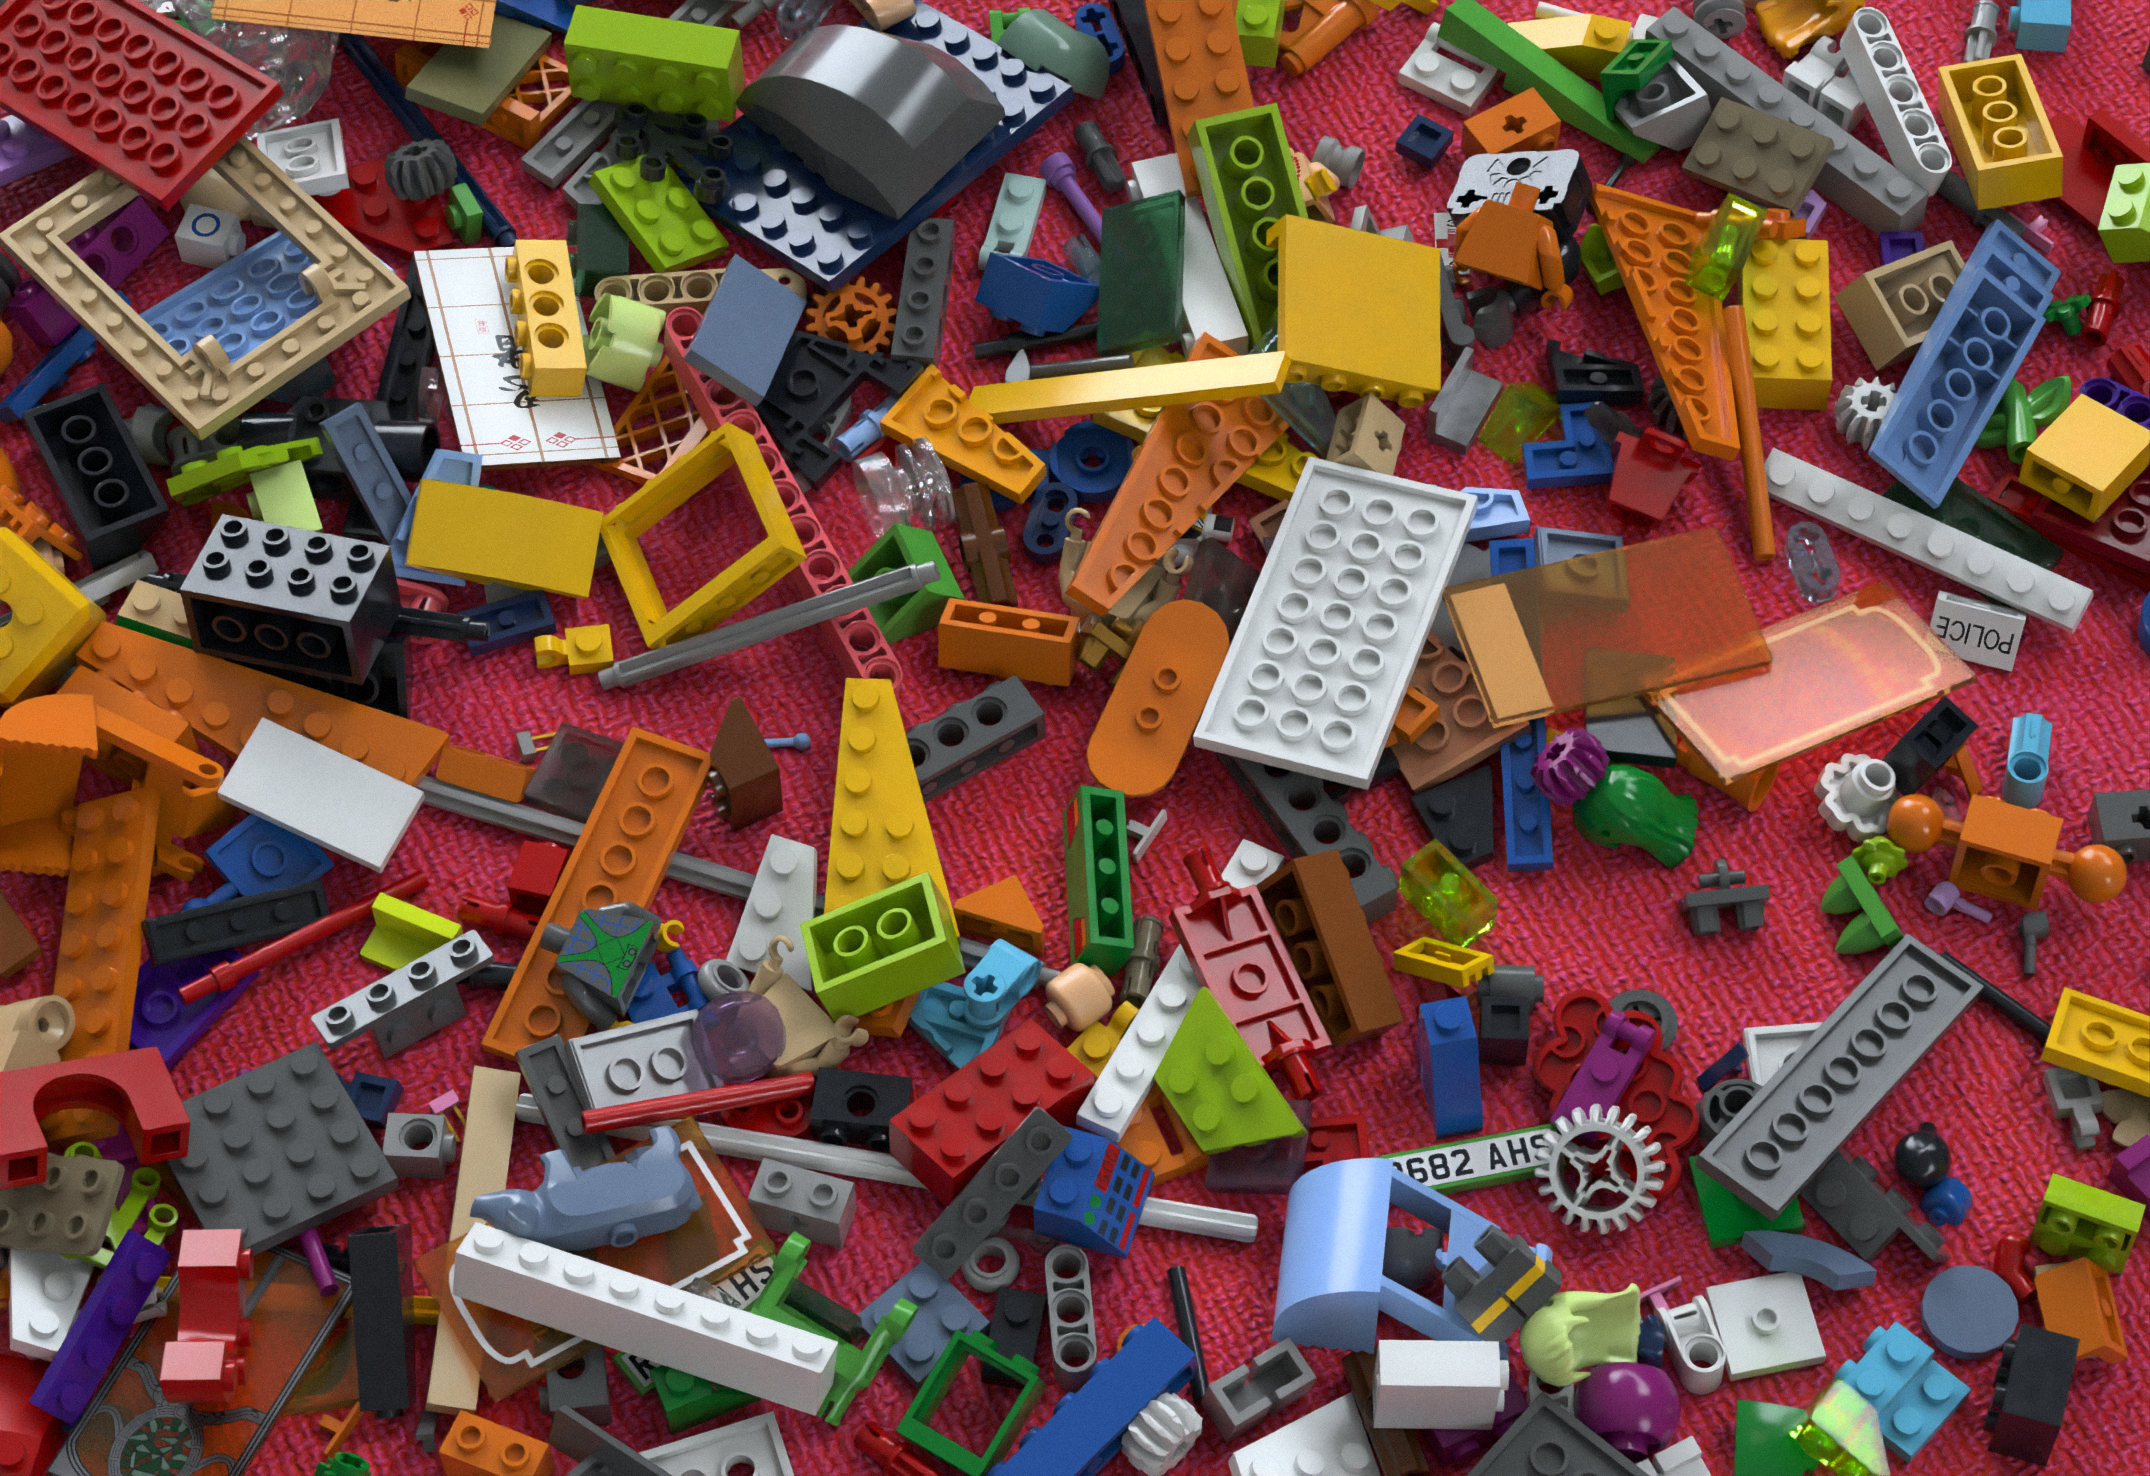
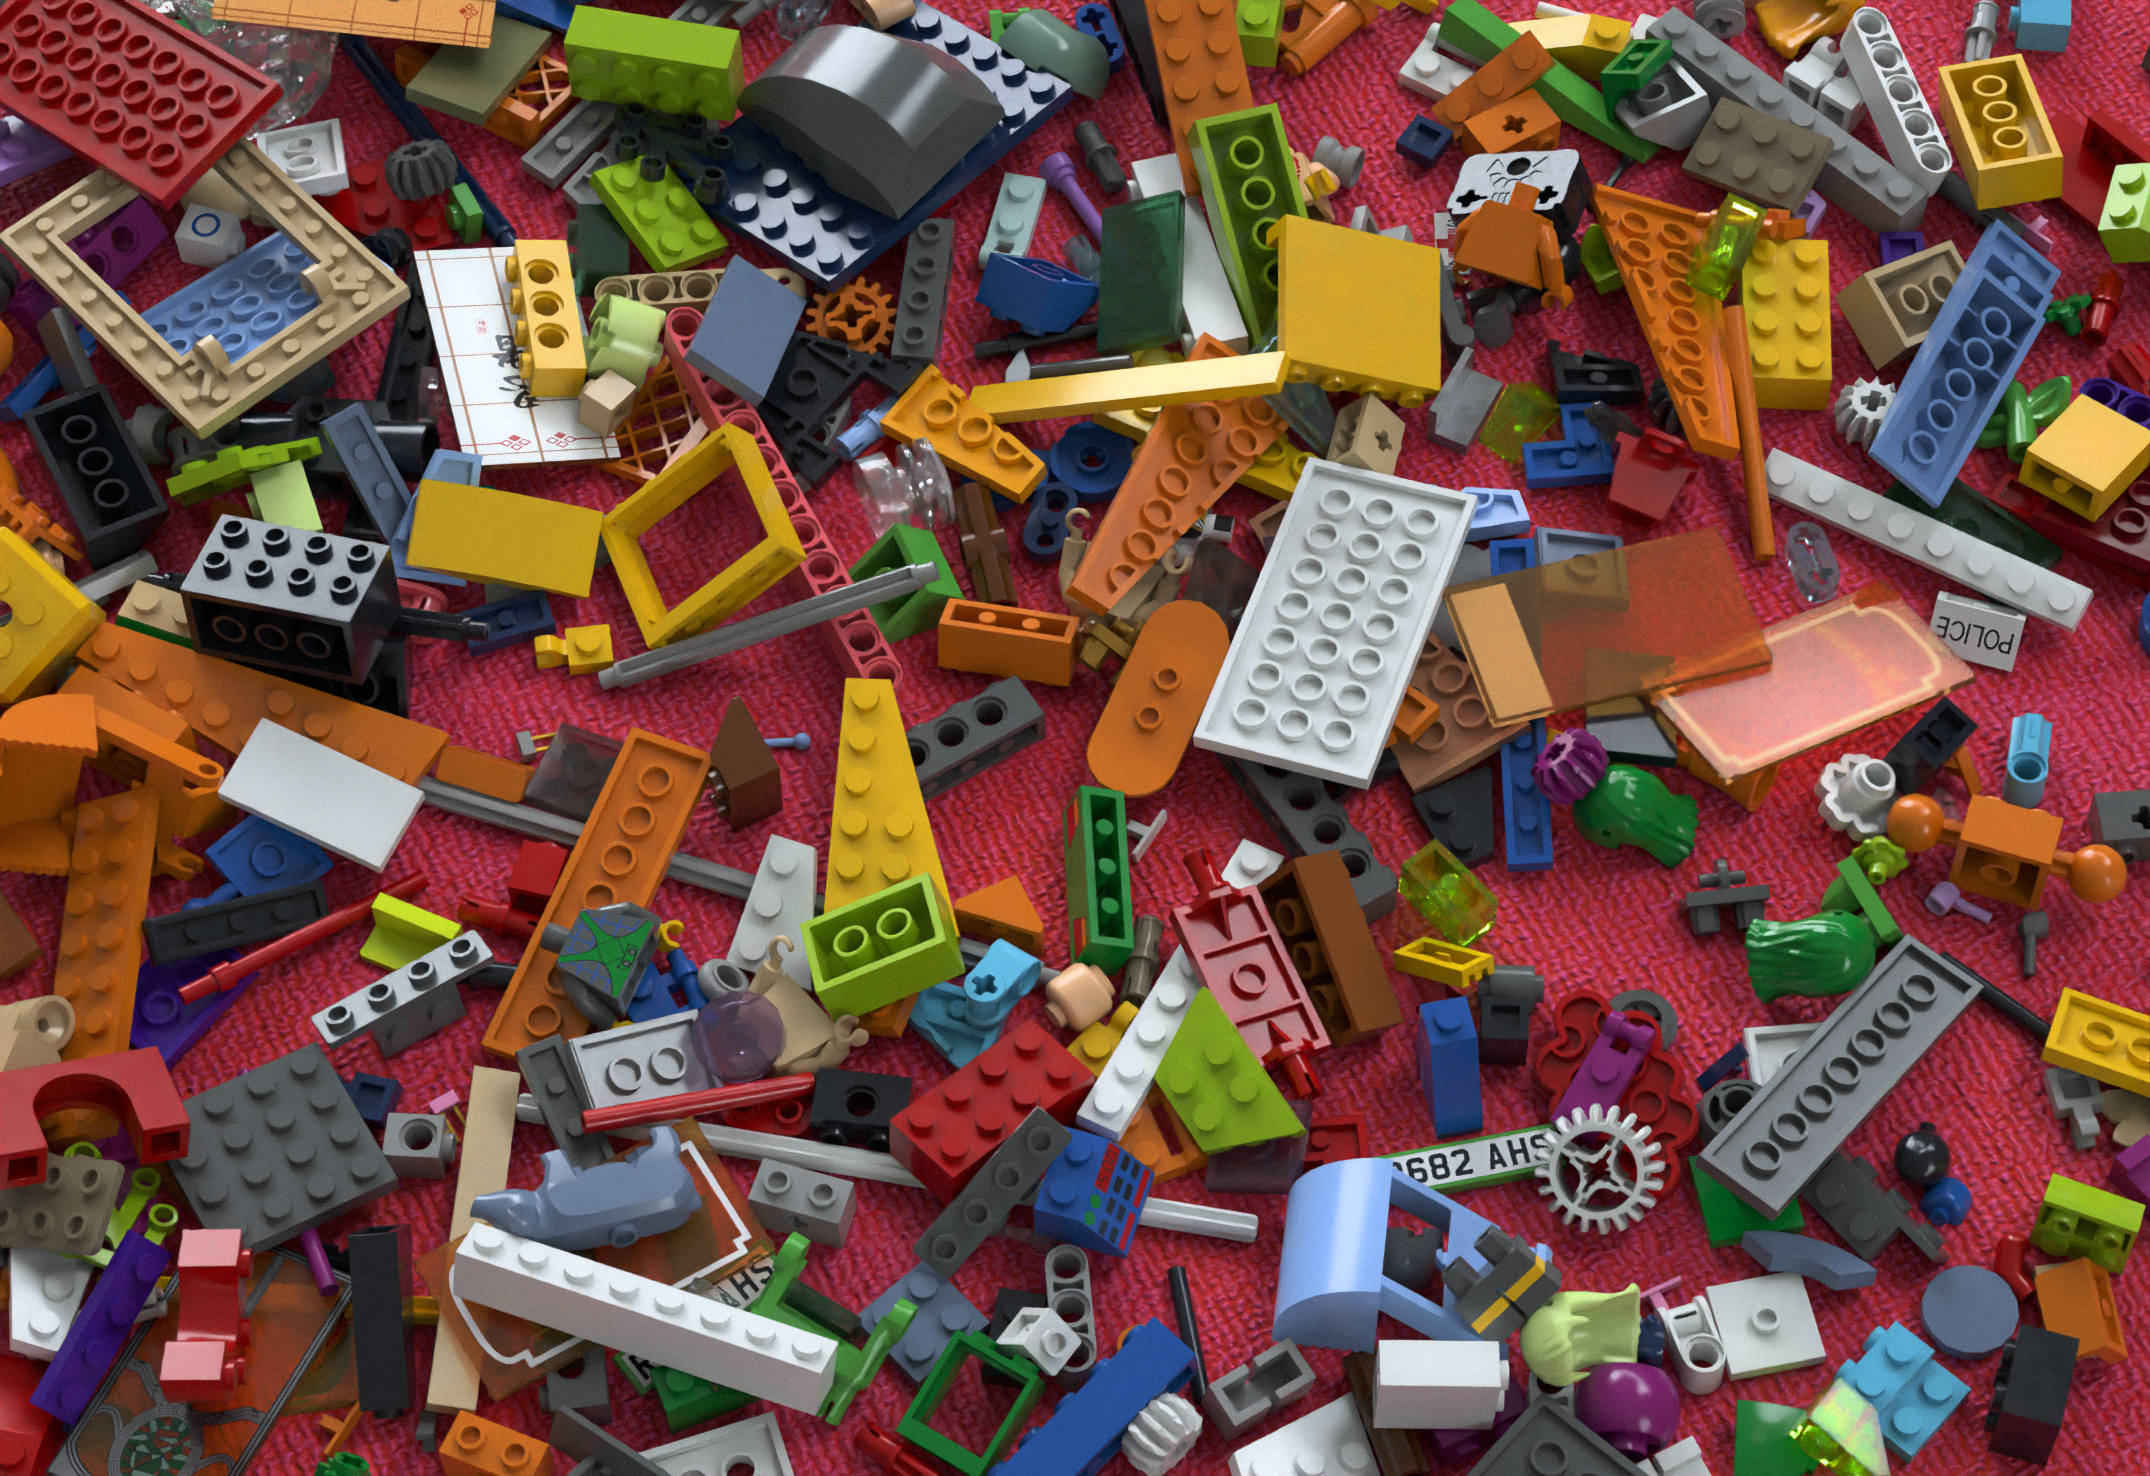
(66, 351): none -> dark grey tile
(390, 246): none -> black wheel
(606, 403): none -> tan plate
(992, 1281): light grey piece -> none
(1040, 1336): none -> white bracket
(1495, 82): none -> orange plate
(1809, 956): none -> green piece

